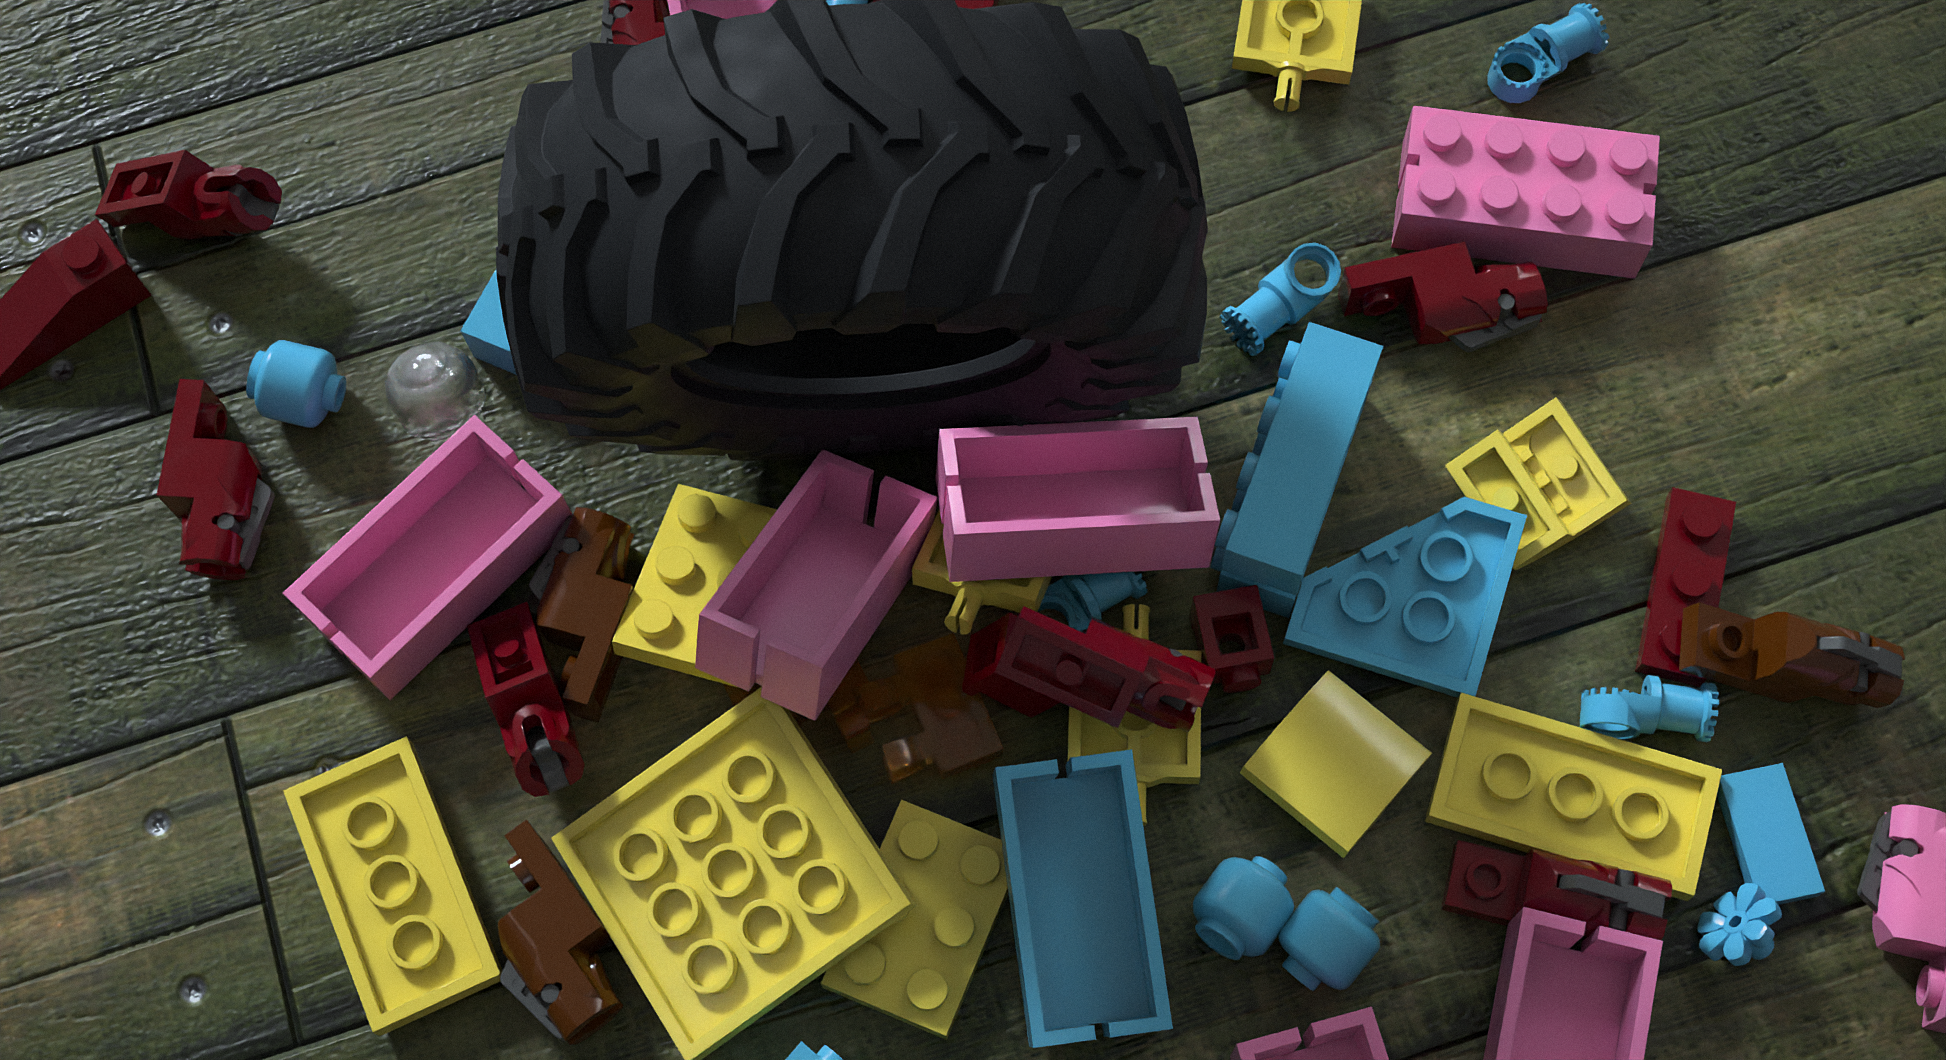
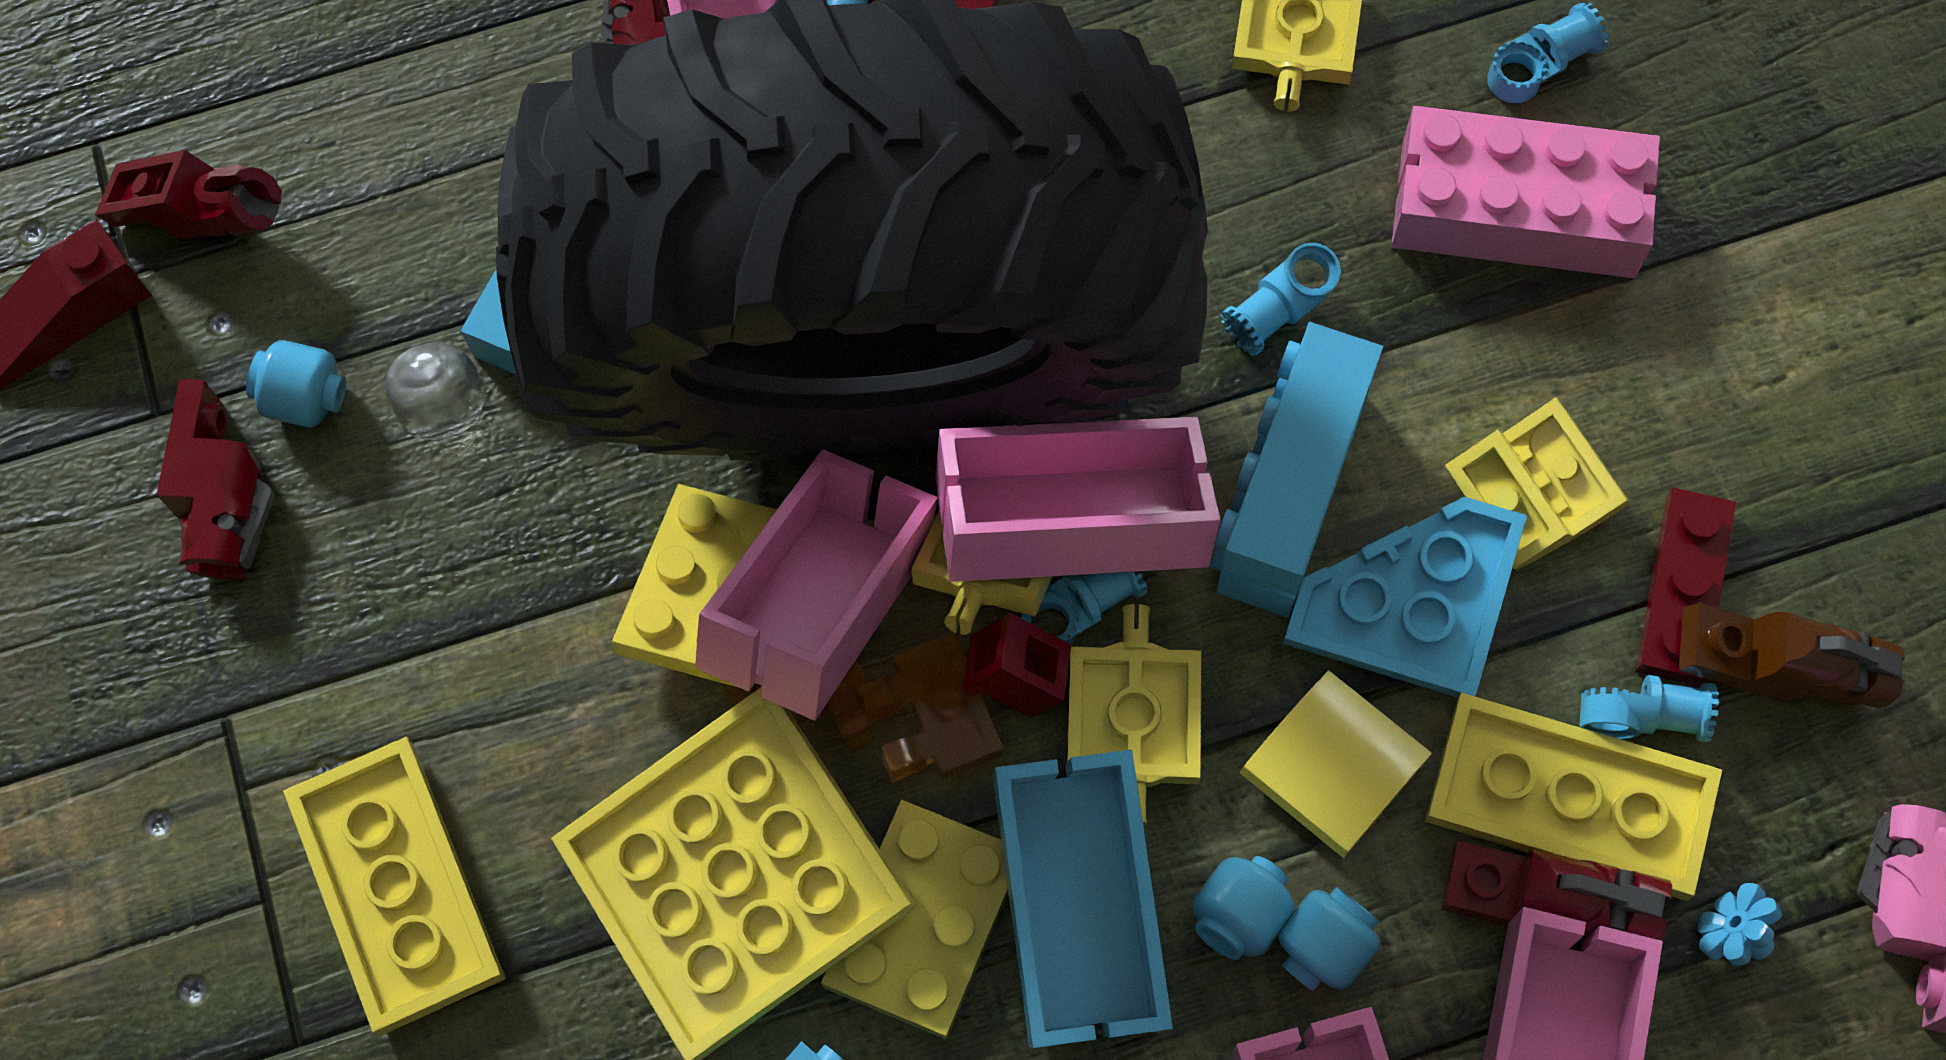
(430, 557): bright pink piece -> none
(526, 701): dark red plate -> none
(551, 945): reddish brown plate -> none
(585, 604): reddish brown plate -> none
(1105, 671): dark red plate -> none
(1234, 617): dark red brick -> none
(1447, 296): dark red plate -> none
(1769, 833): medium azure tile -> none

